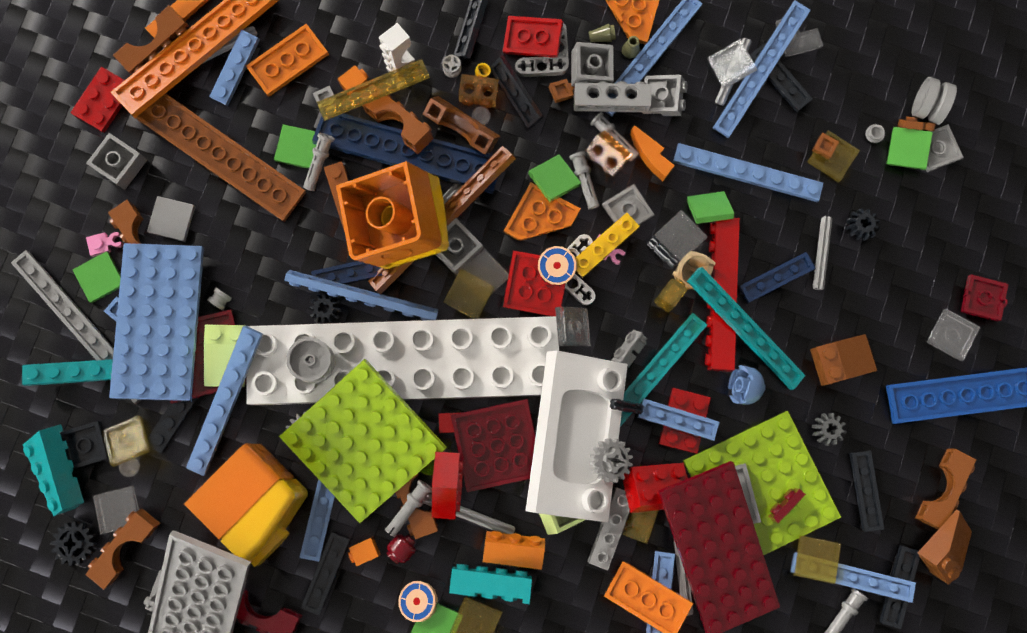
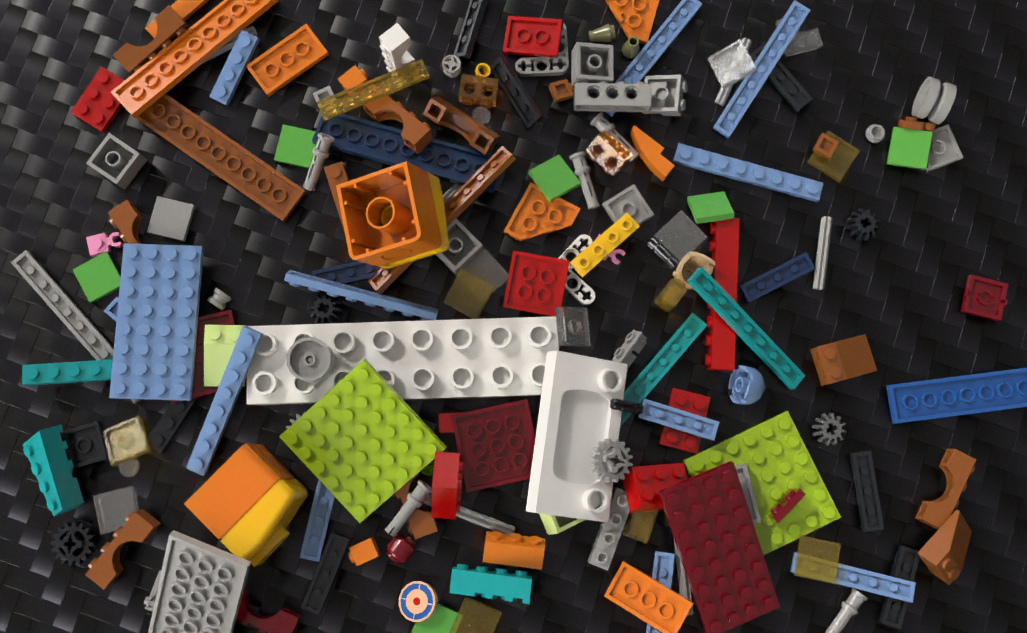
(557, 265): tile -> none
(953, 334): clear tile -> none

